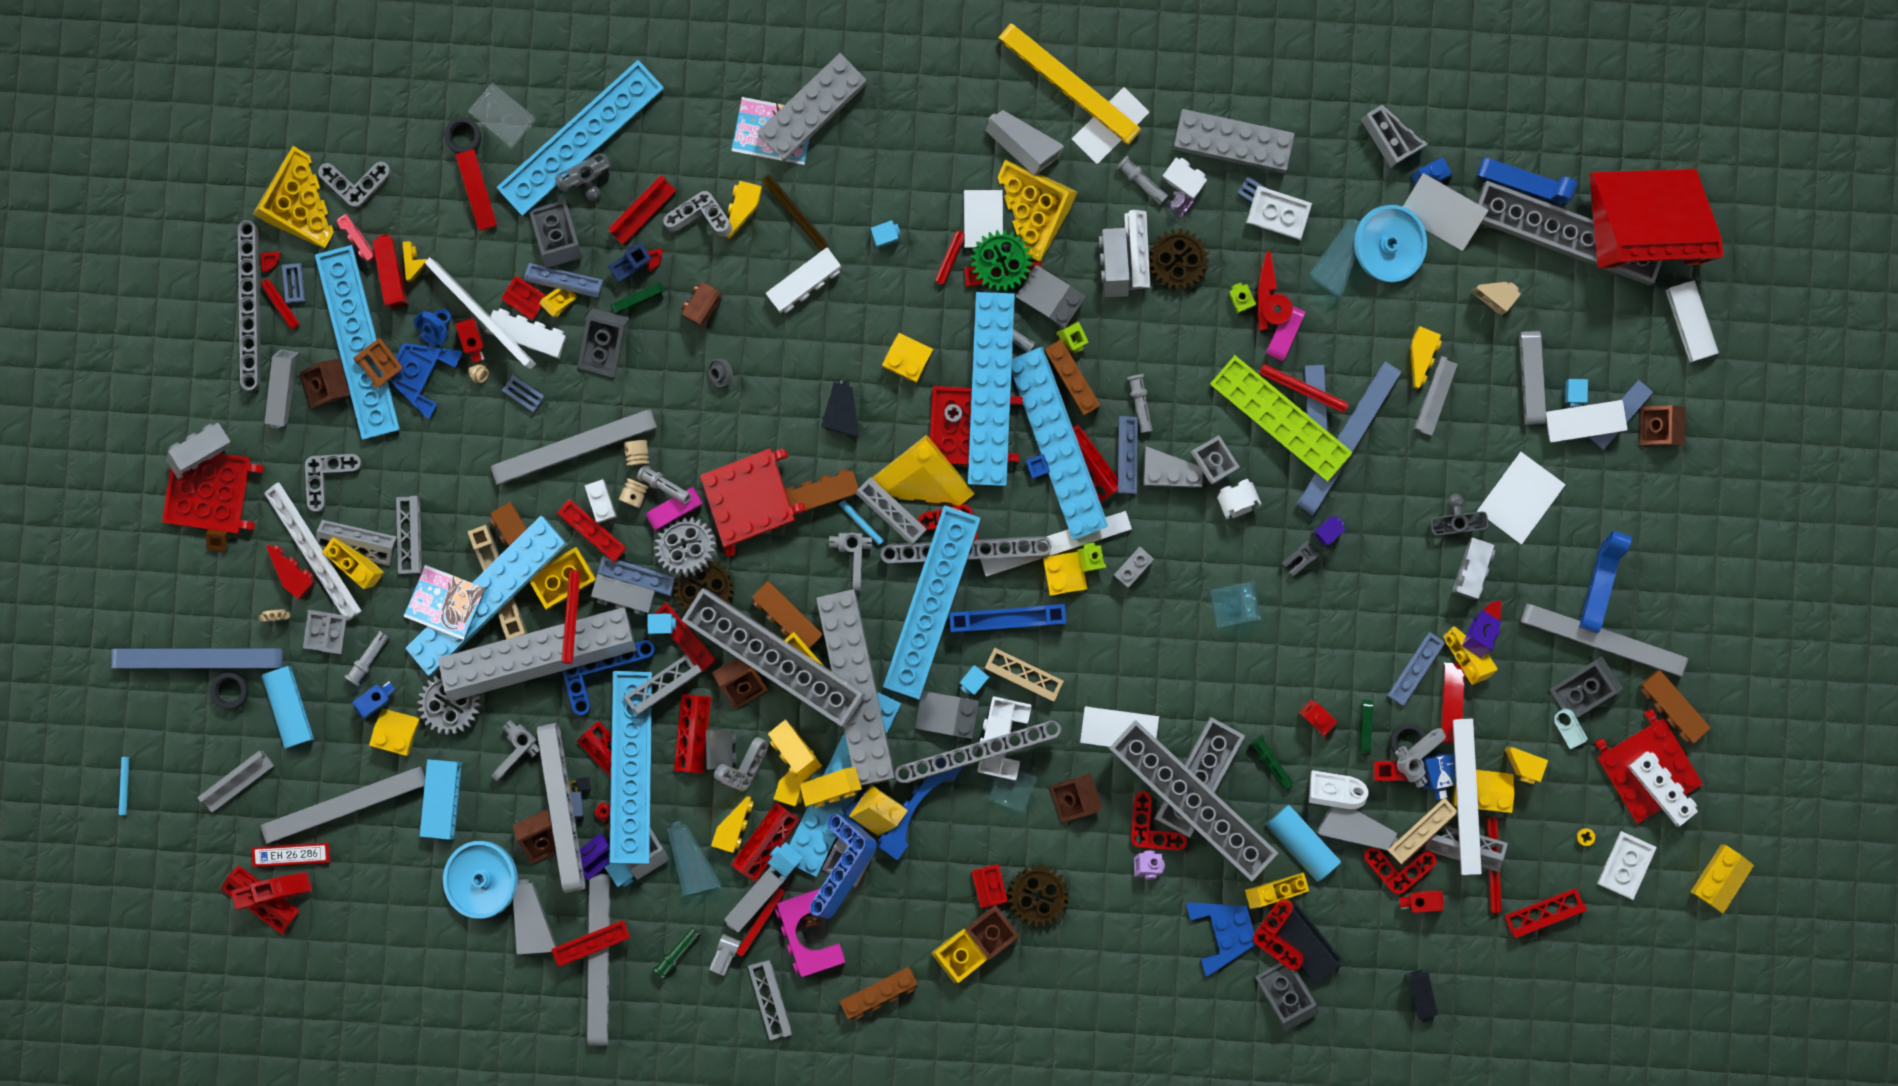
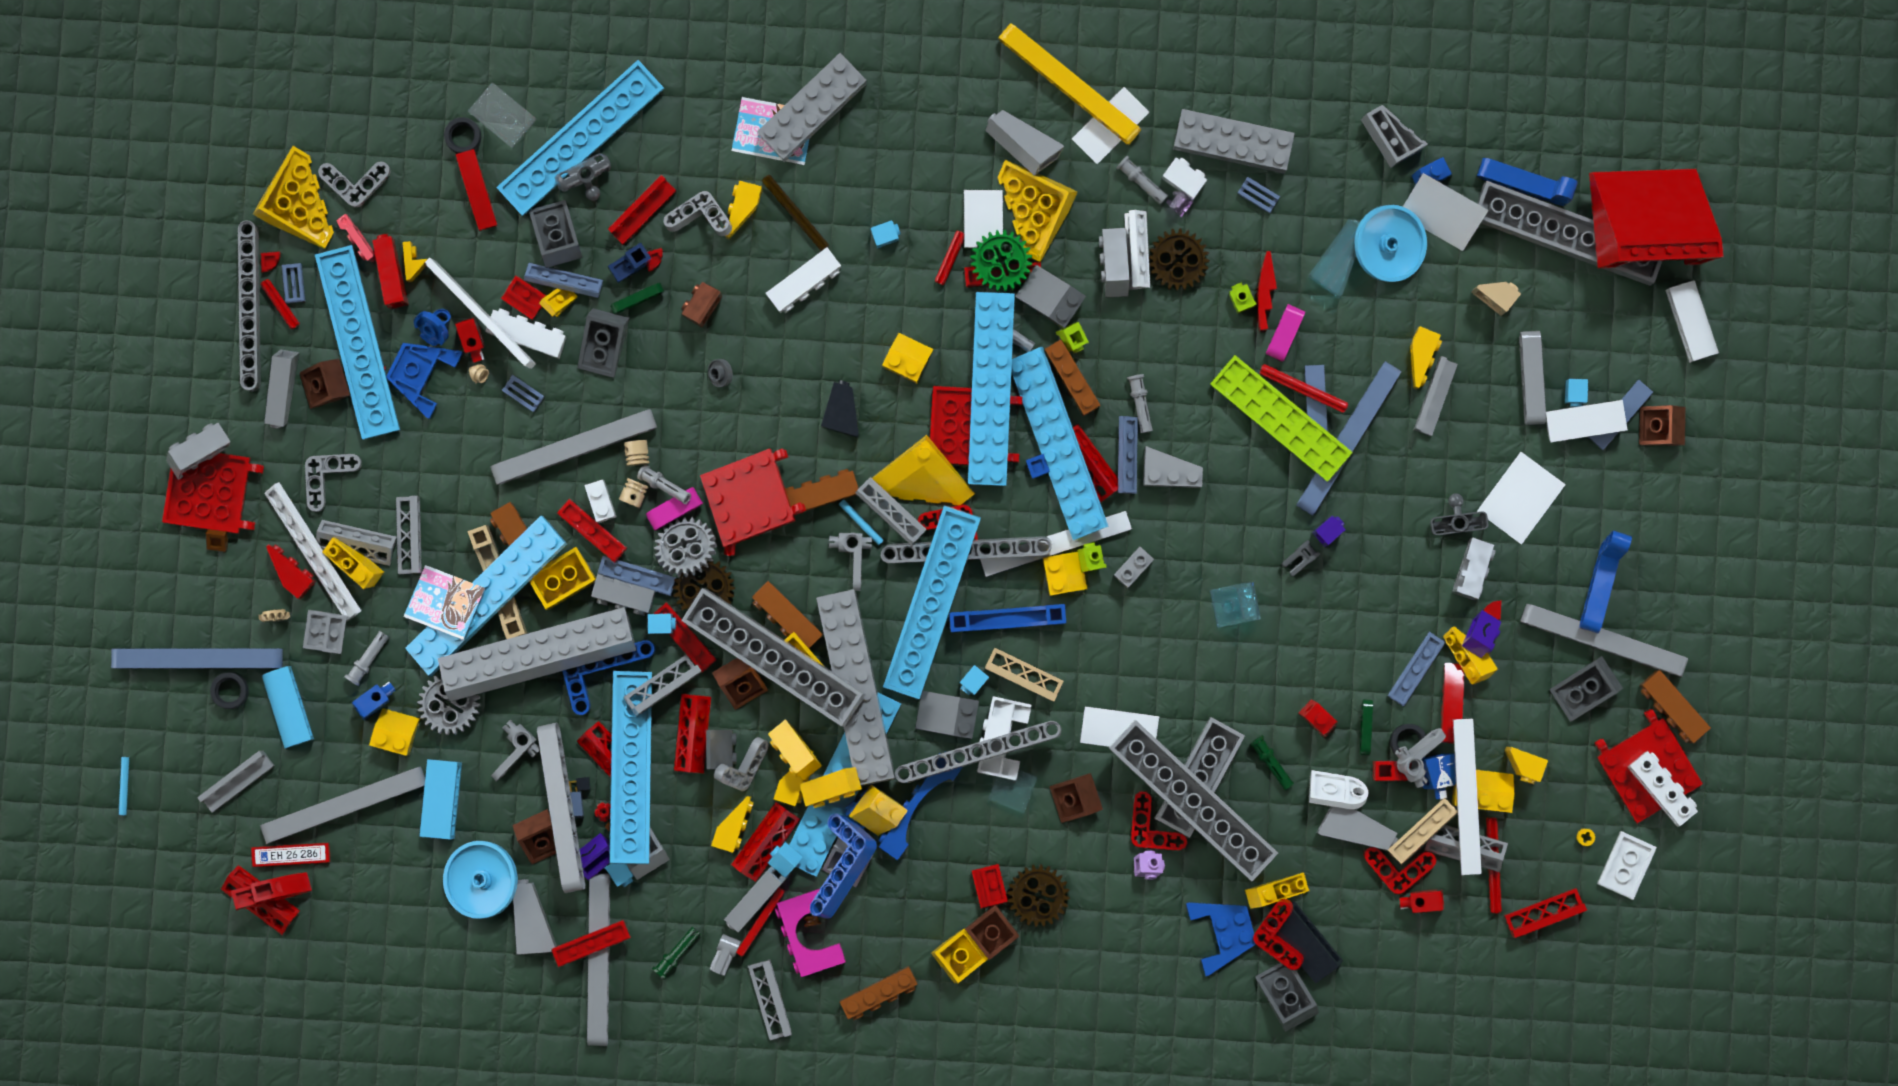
(383, 359): dark orange plate -> none
(571, 617): red axle -> none
(691, 862): clear light blue slope -> none
(956, 418): light grey bush -> none
(1215, 460): light grey slope -> none
(1239, 499): white brick -> none
(1279, 213): white tile -> none
(1283, 303): red piece -> none
(1302, 843): medium azure brick -> none
(1422, 994): black slope -> none
(1571, 733): light aqua piece -> none
(1722, 878): yellow slope -> none

